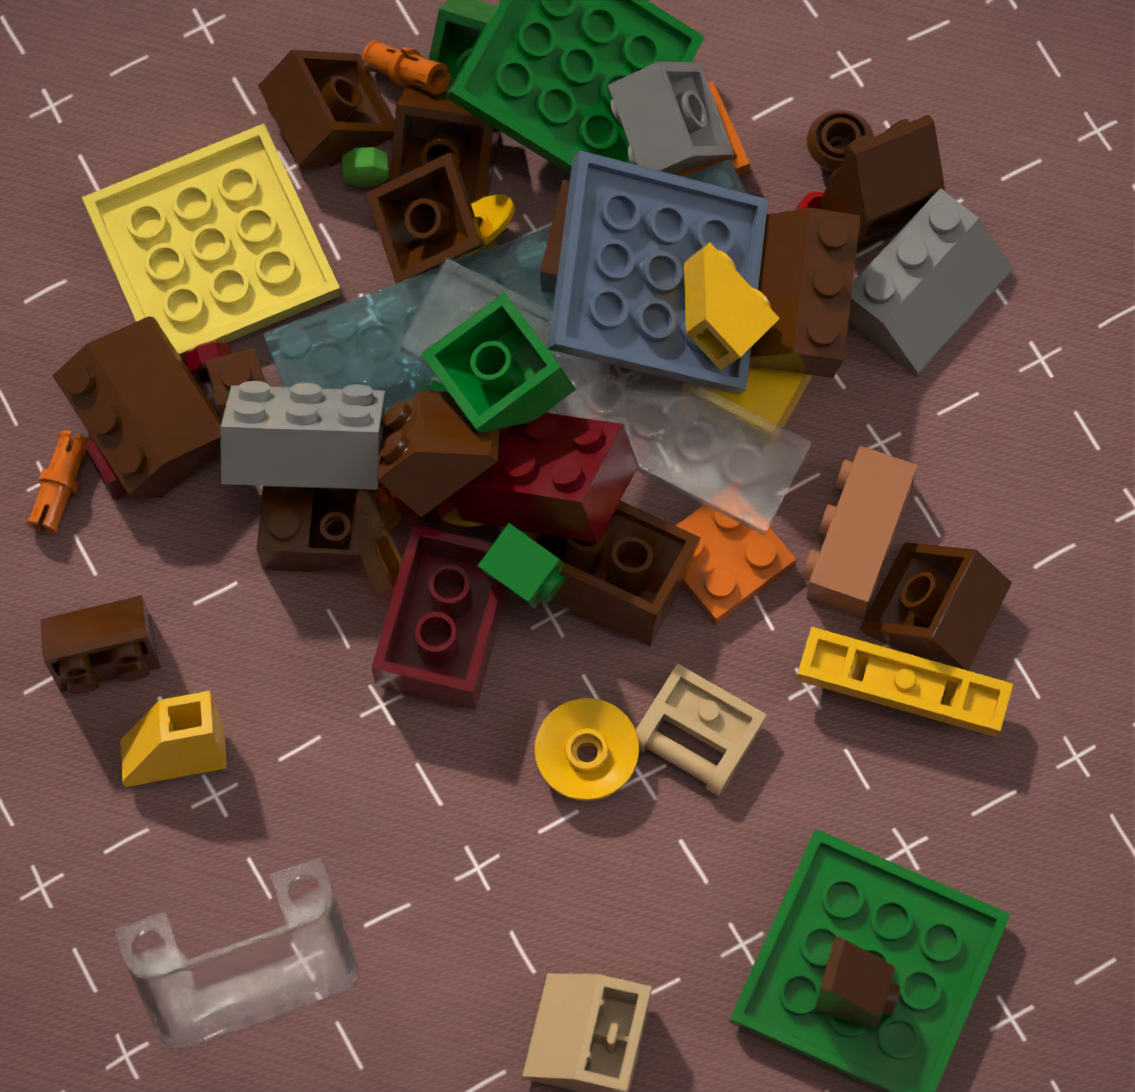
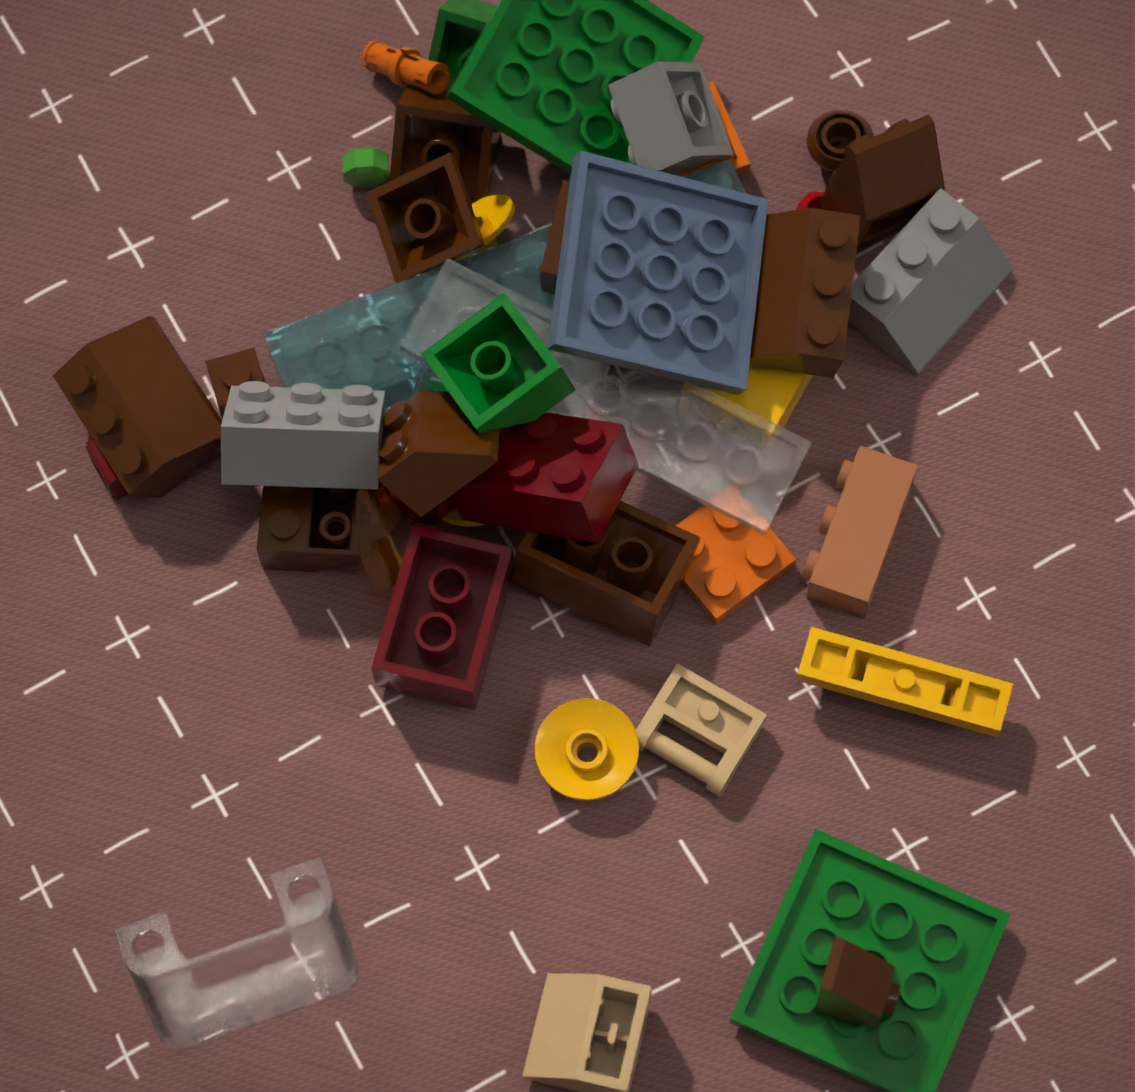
(58, 483): orange pin -> none
(99, 645): reddish brown slope -> none
(174, 741): yellow slope -> none
(197, 358): dark red tile -> none
(213, 242): light yellow plate -> none
(326, 106): reddish brown slope -> none
(523, 567): green brick -> none
(721, 308): yellow slope -> none
(937, 603): reddish brown slope -> none

